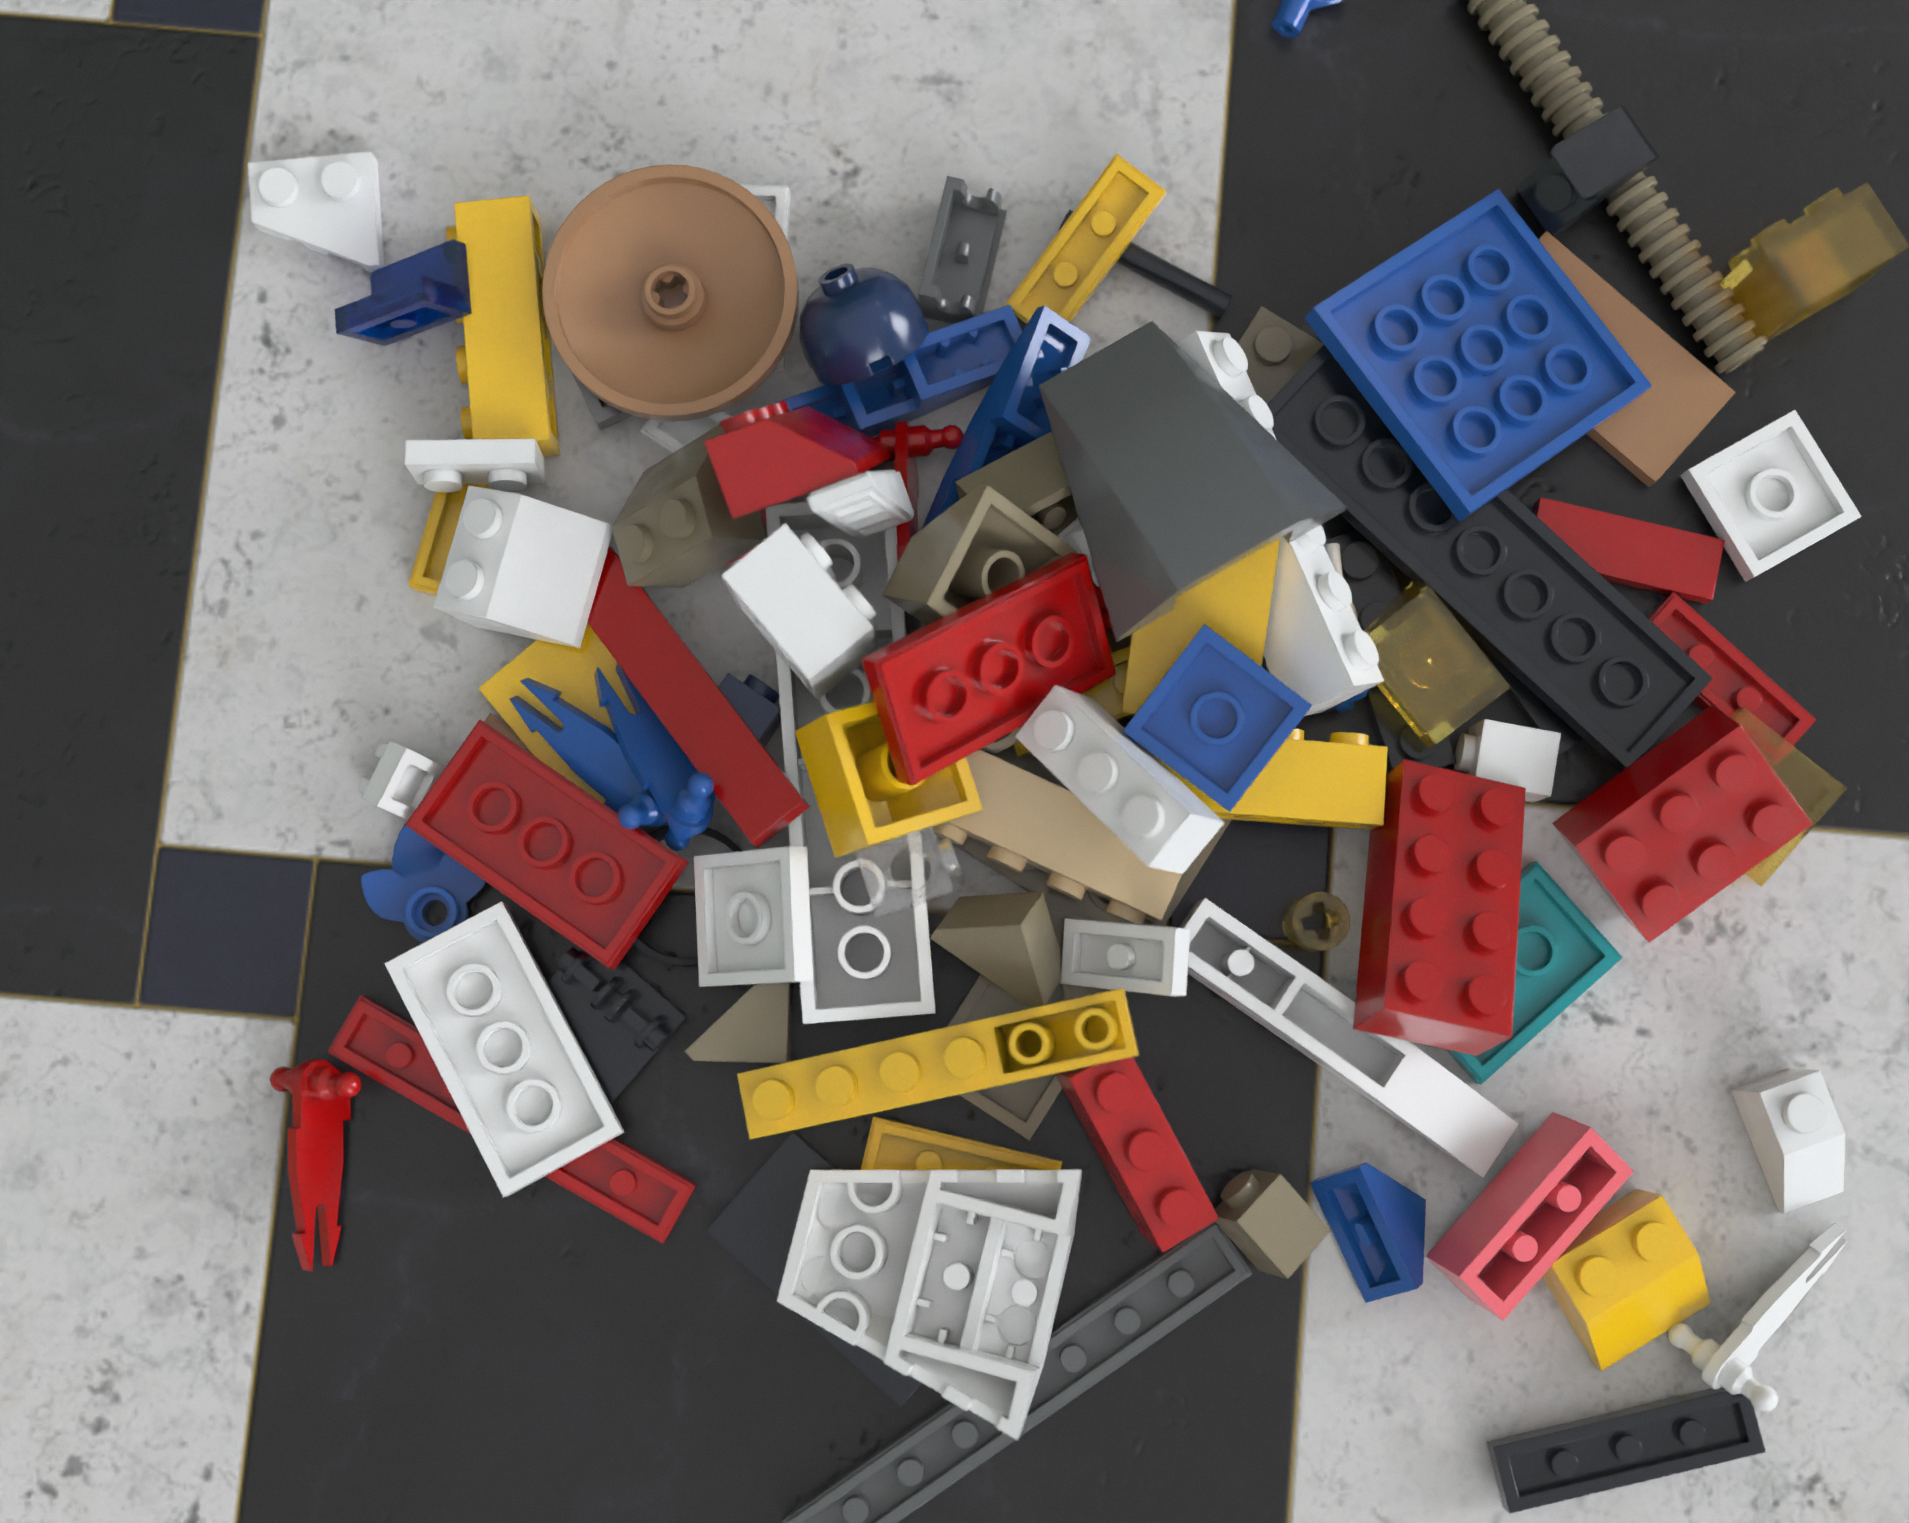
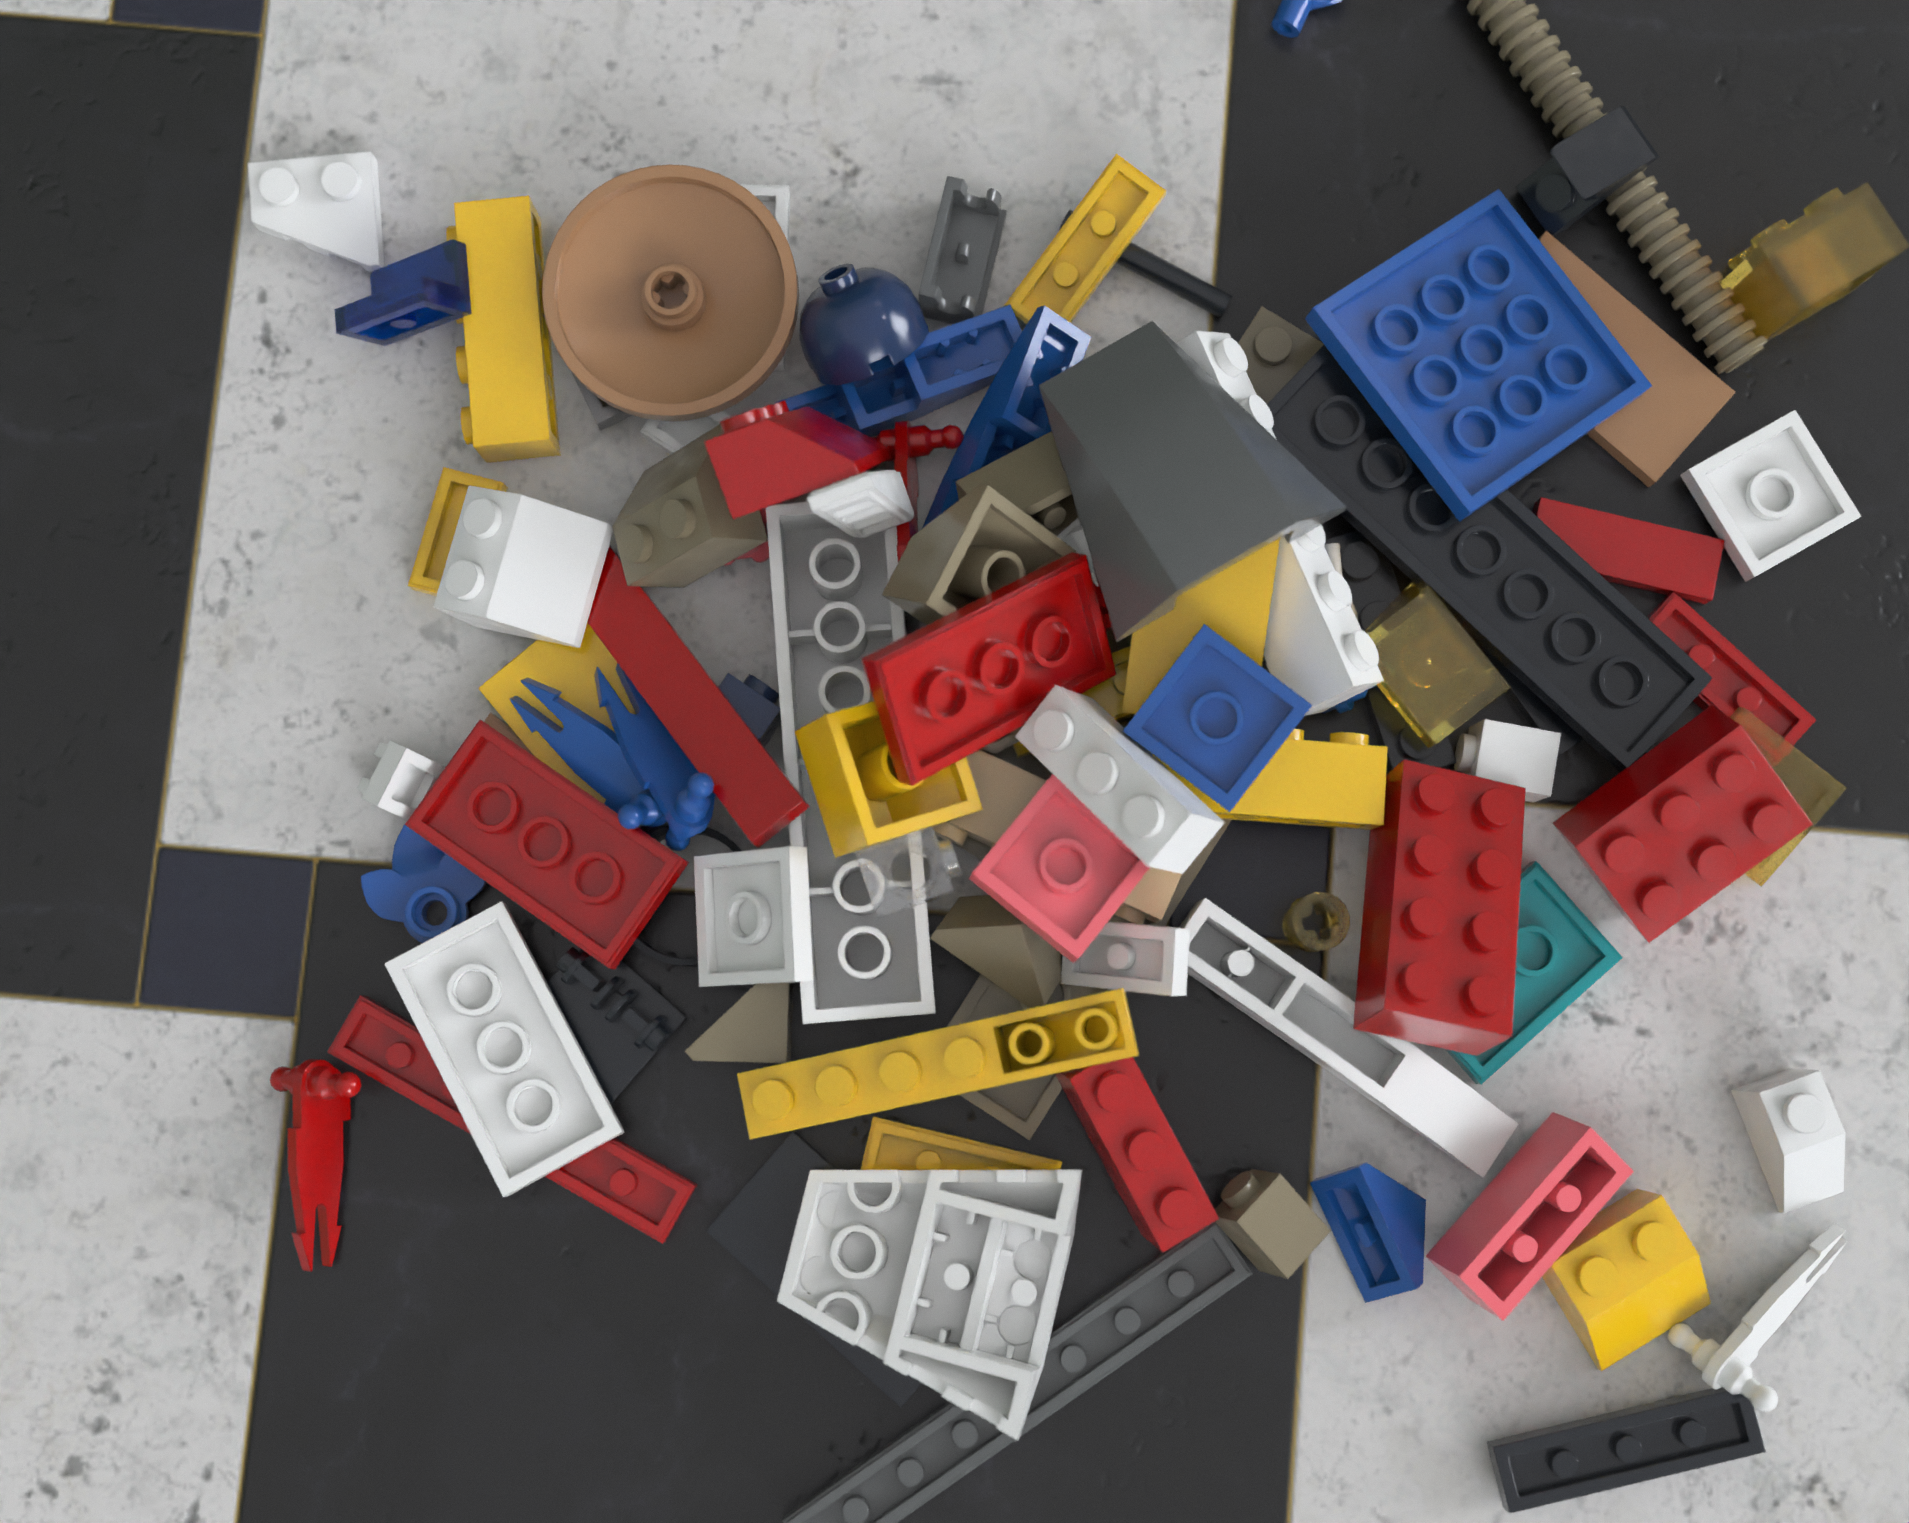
(497, 462): white plate -> none
(801, 609): white brick -> none
(1060, 870): none -> coral plate

